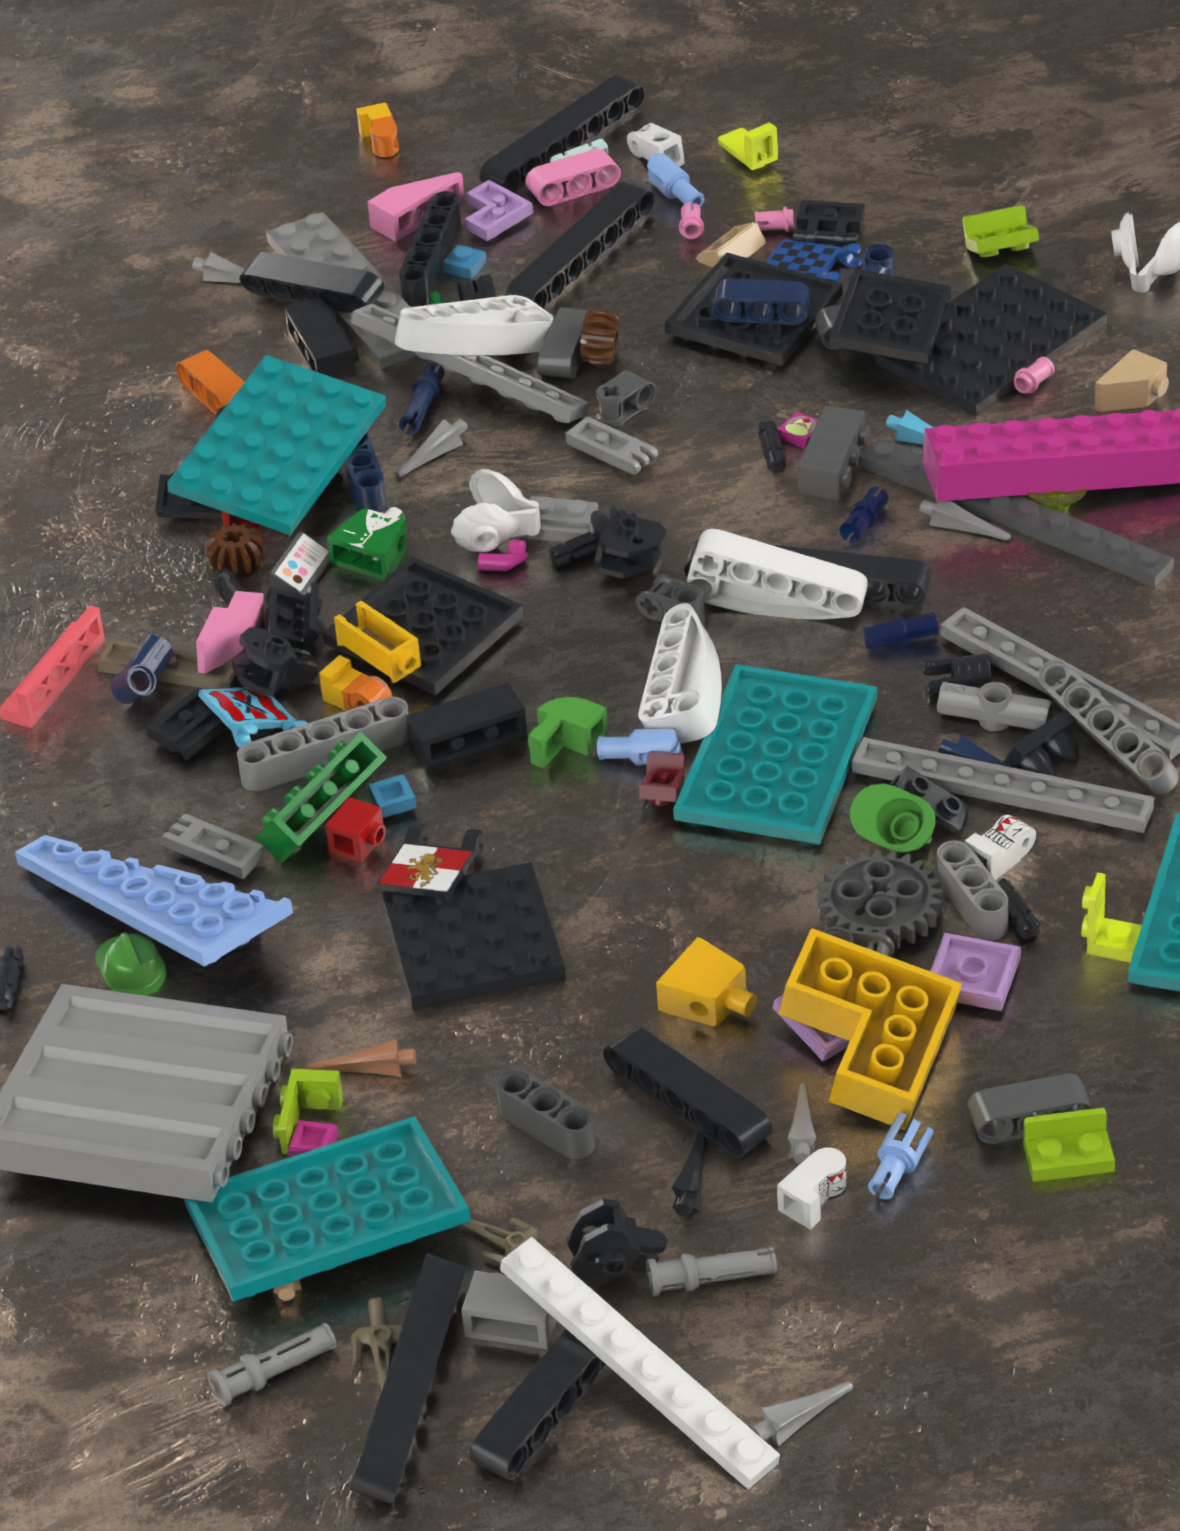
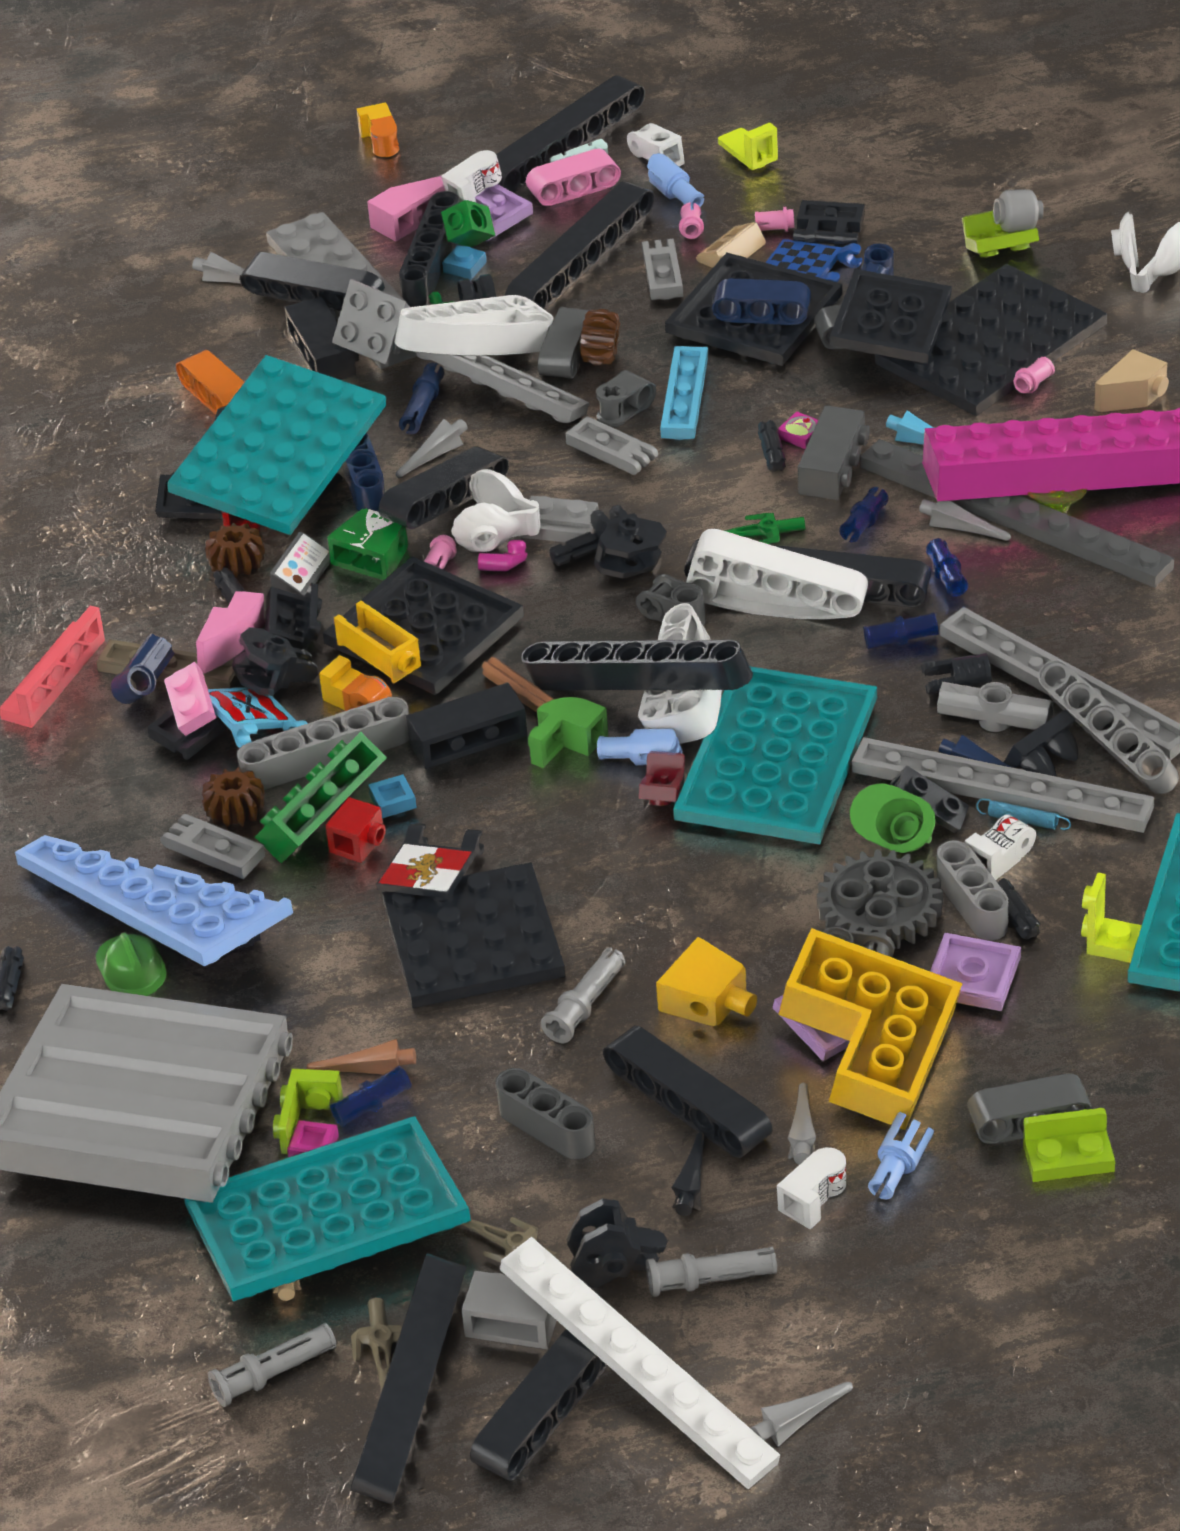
(190, 698): none -> bright pink plate
(233, 797): none -> reddish brown gear
(369, 322): none -> light grey hinge
(370, 1096): none -> clear blue pin
(438, 488): none -> black beam
(442, 549): none -> bright pink pin
(468, 223): none -> green brick
(473, 175): none -> white leg
(524, 689): none -> nougat axle
(575, 1004): none -> light grey pin
(637, 665): none -> black beam
(662, 270): none -> light grey hinge
(684, 393): none -> medium azure plate
(769, 527): none -> green piece
(946, 567): none -> clear blue pin
(1017, 210): none -> light grey head
(1024, 814): none -> medium azure piece

